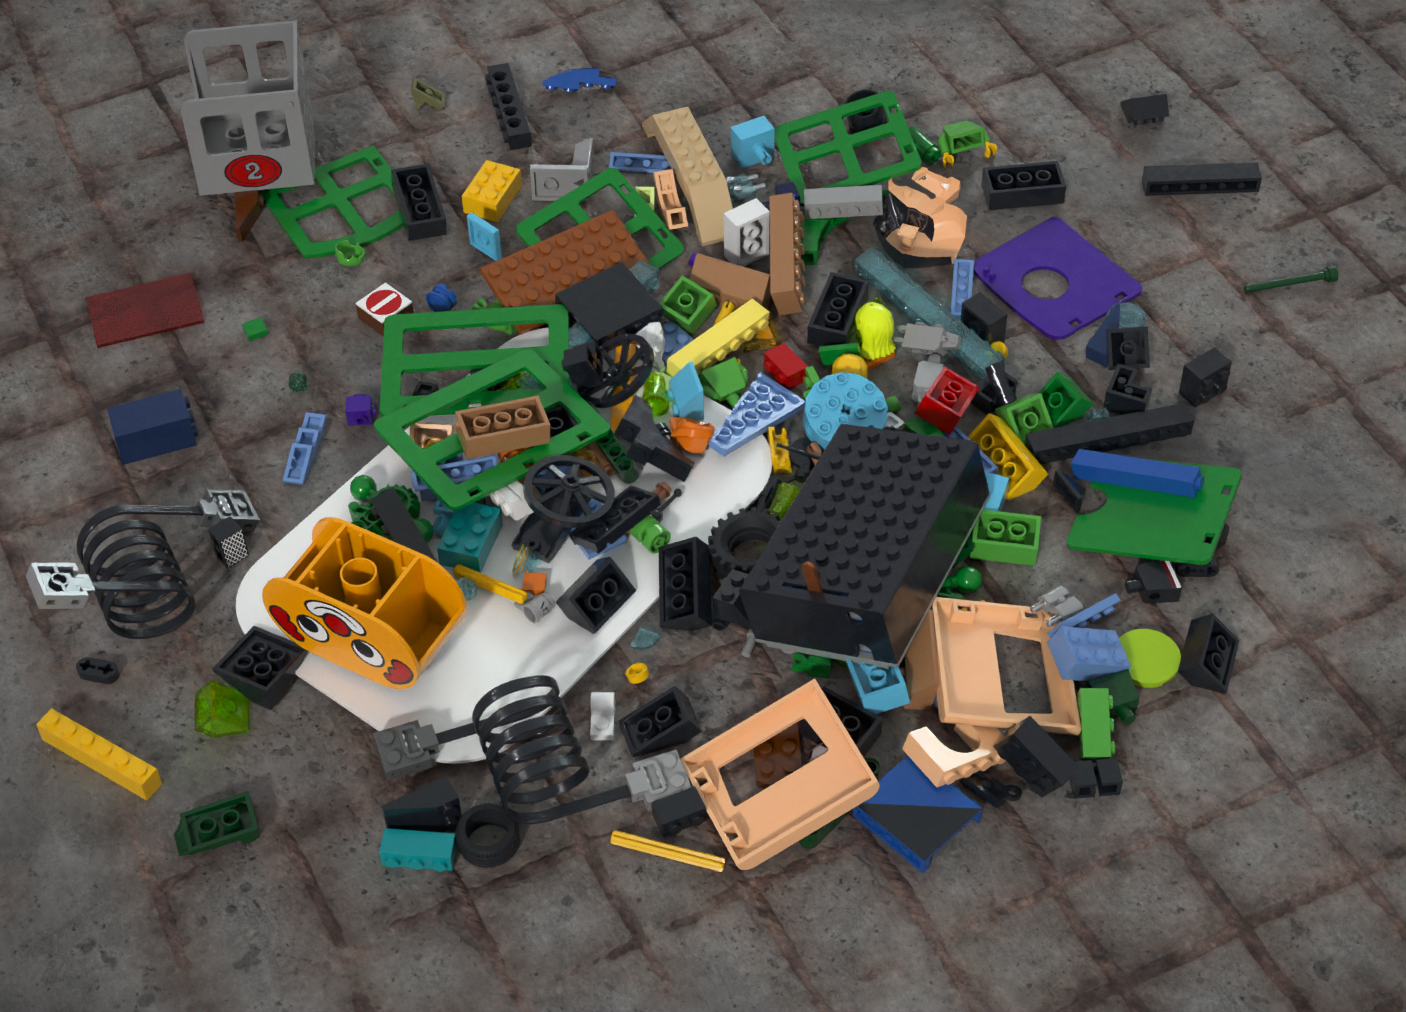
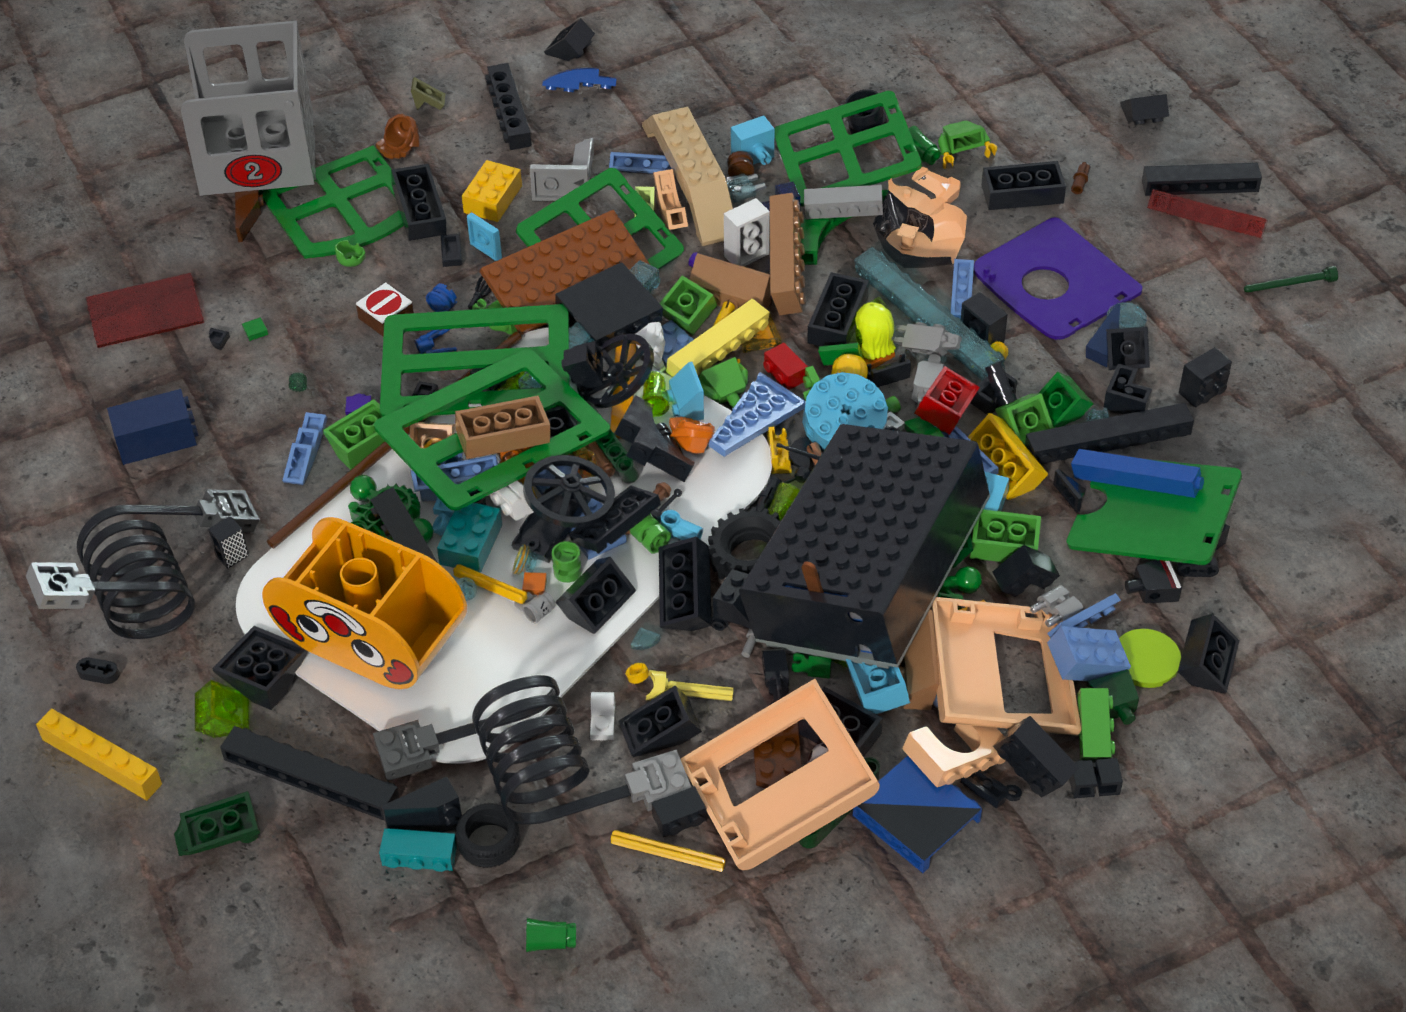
(218, 338): none -> black tile
(308, 772): none -> black brick
(355, 434): none -> bright green slope
(358, 470): none -> reddish brown piece
(399, 137): none -> dark orange hair
(425, 342): none -> blue plant
(451, 250): none -> black tile
(477, 295): none -> black piece
(549, 935): none -> green plant
(566, 561): none -> bright green wheel
(571, 41): none -> black slope
(661, 685): none -> light yellow piece
(679, 527): none -> medium azure piece
(740, 163): none -> reddish brown wheel
(776, 673): none -> black beam
(890, 373): none -> black hinge
(1025, 568): none -> black brick
(1080, 178): none -> reddish brown axle
(1207, 214): none -> clear red arch

